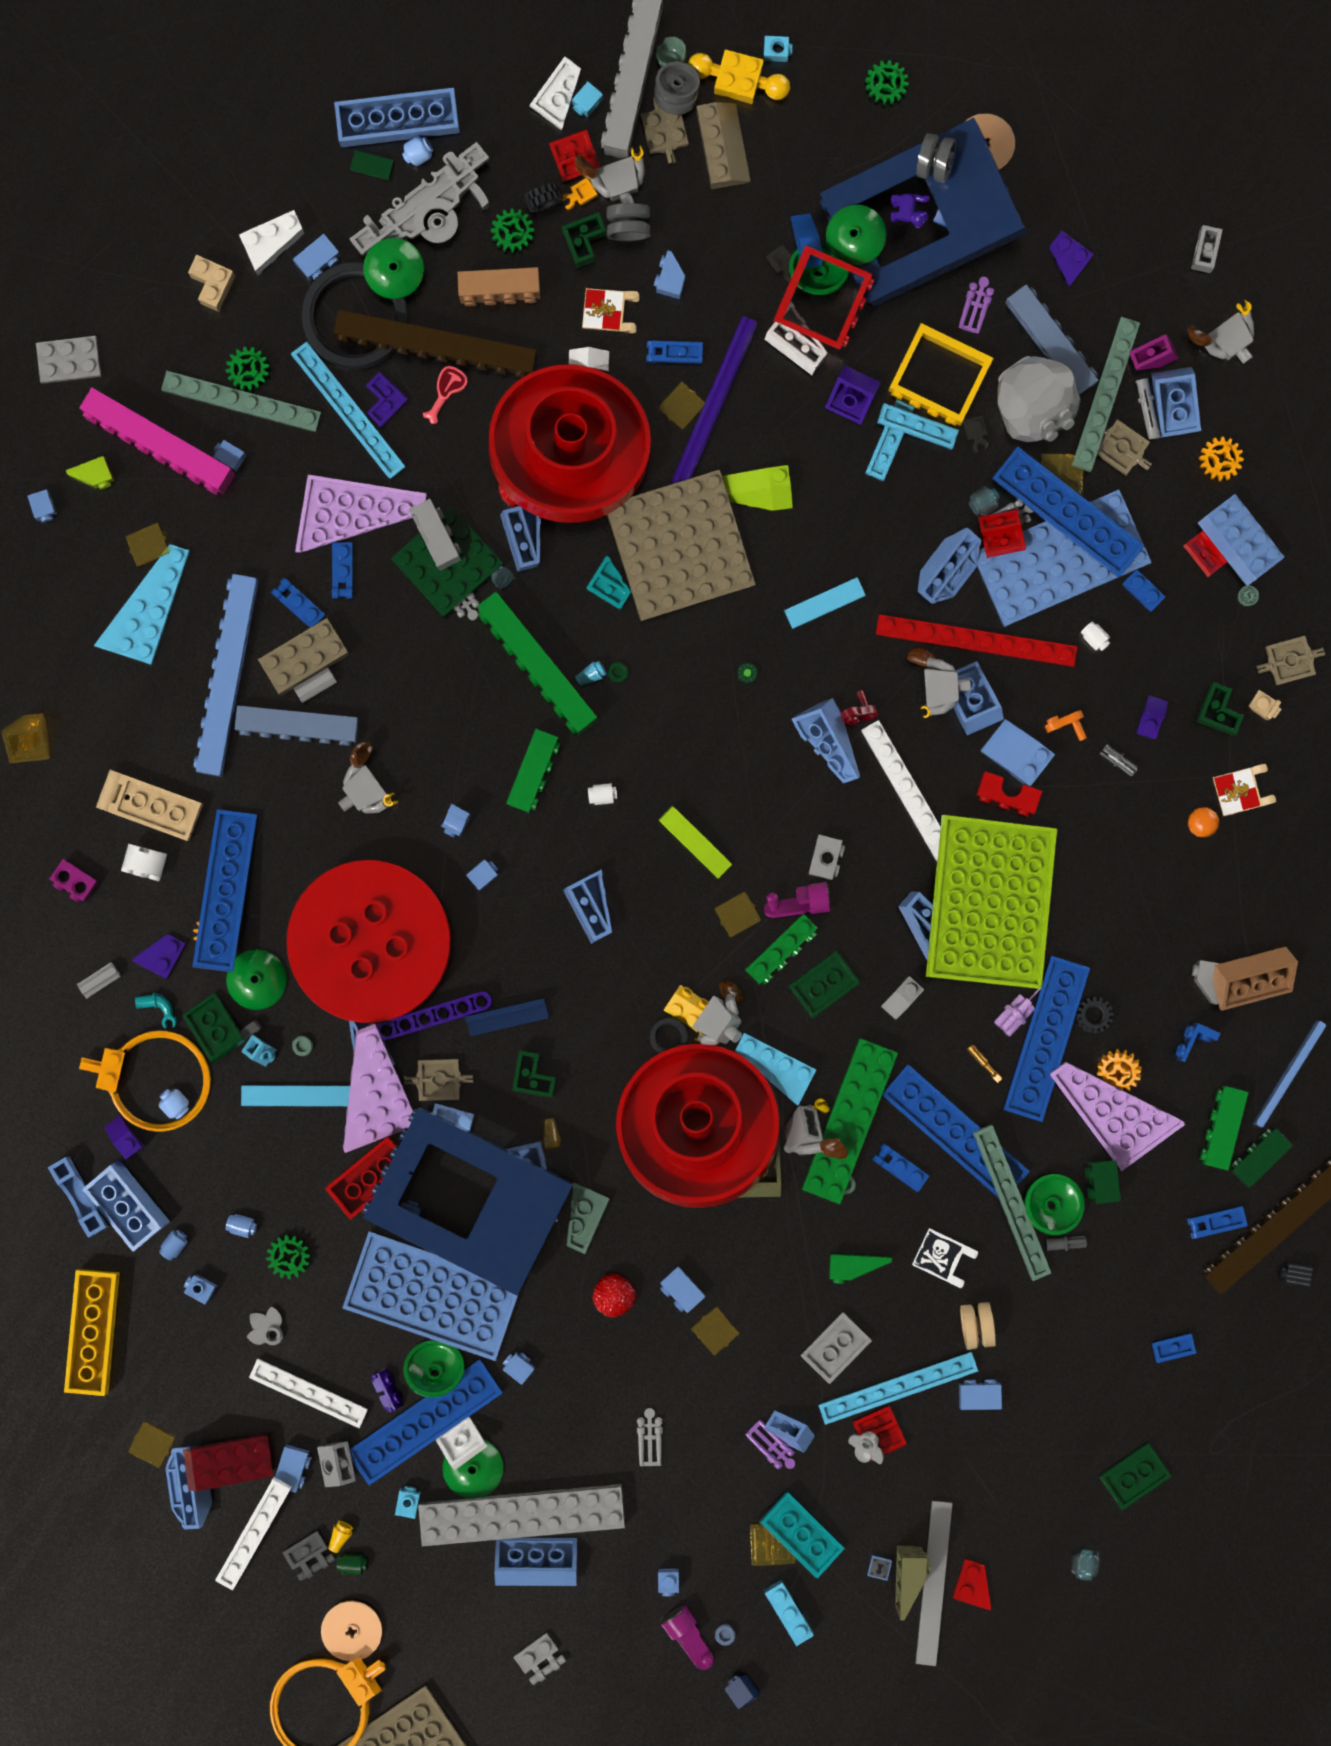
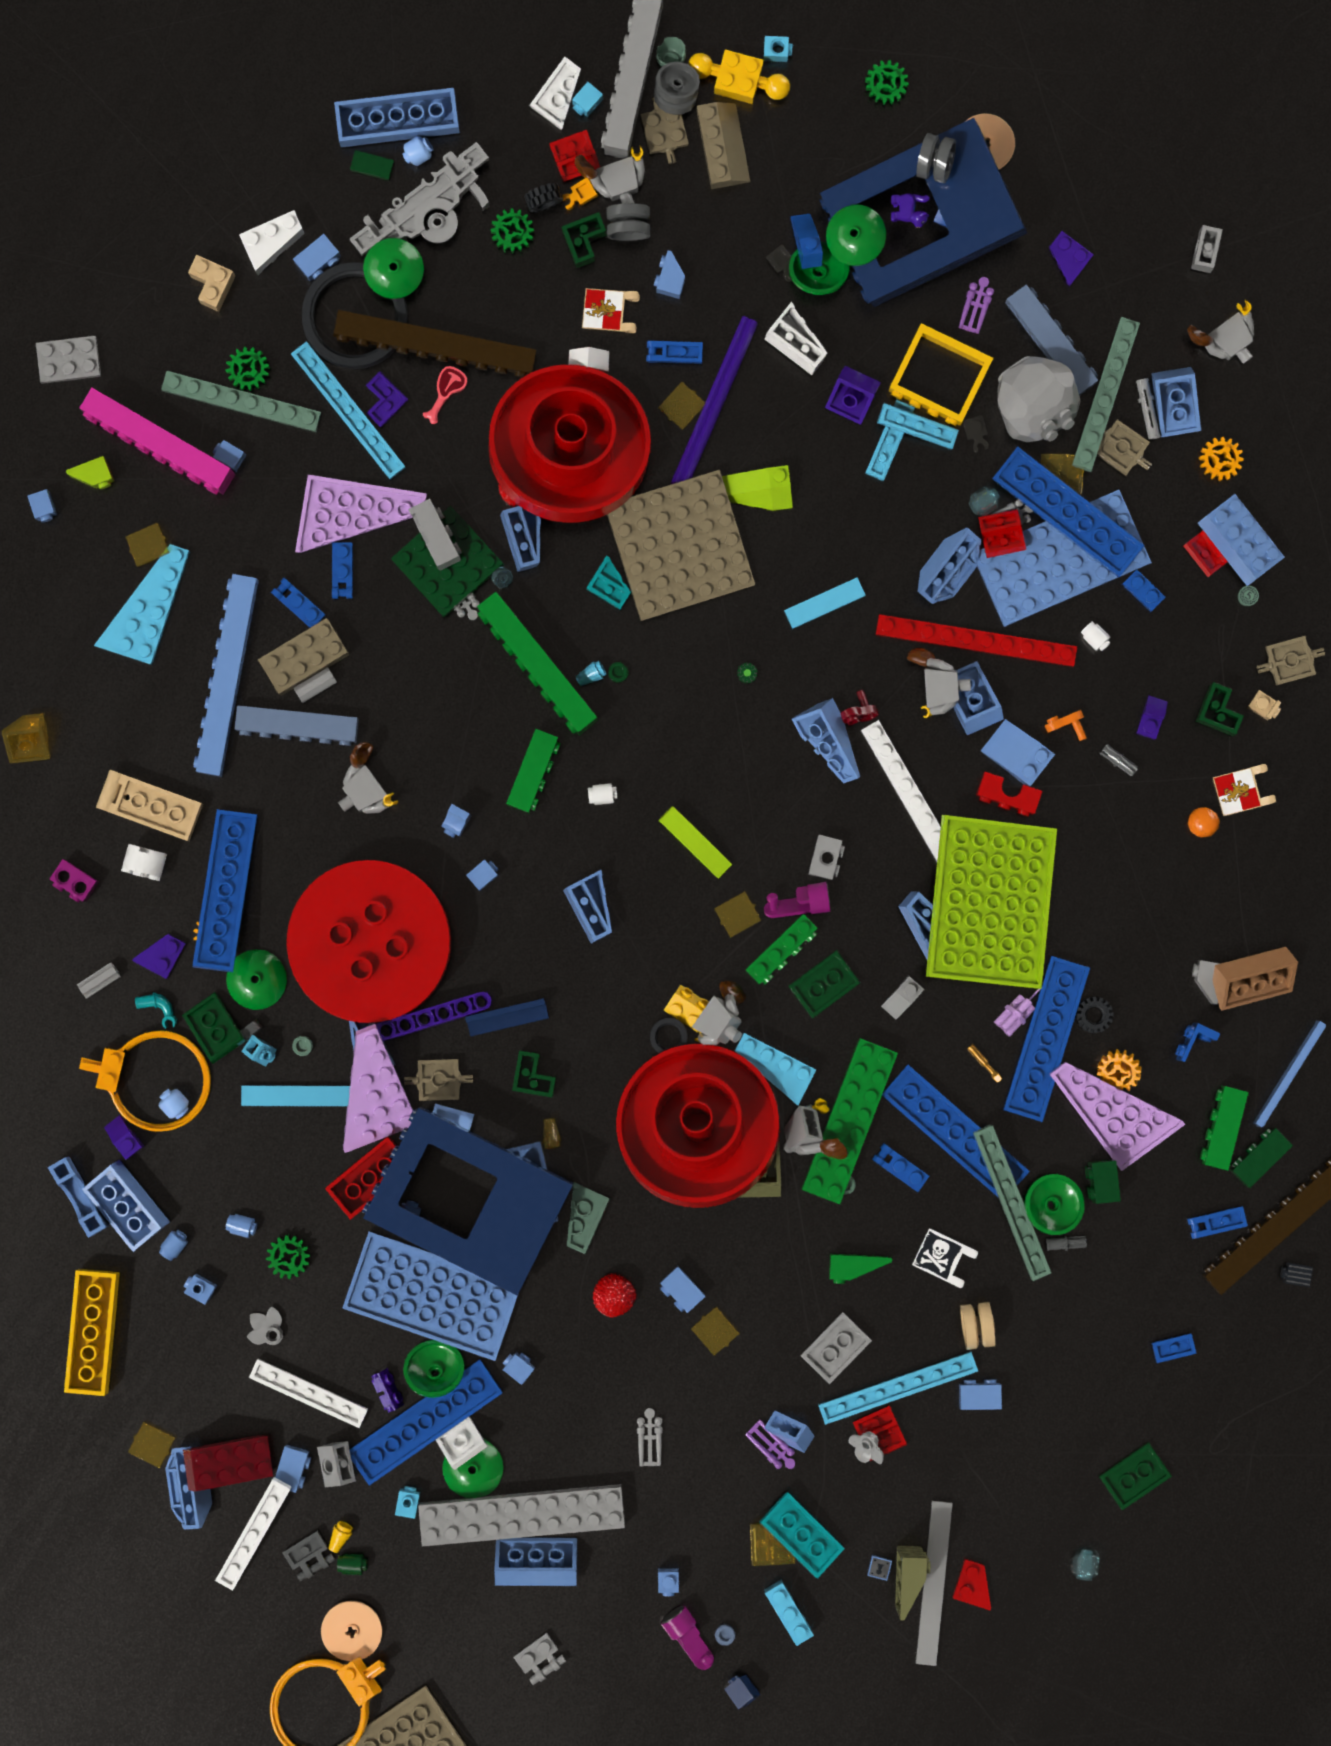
(499, 286): medium nougat brick -> none
(858, 303): red window -> none
(1154, 354): magenta slope -> none

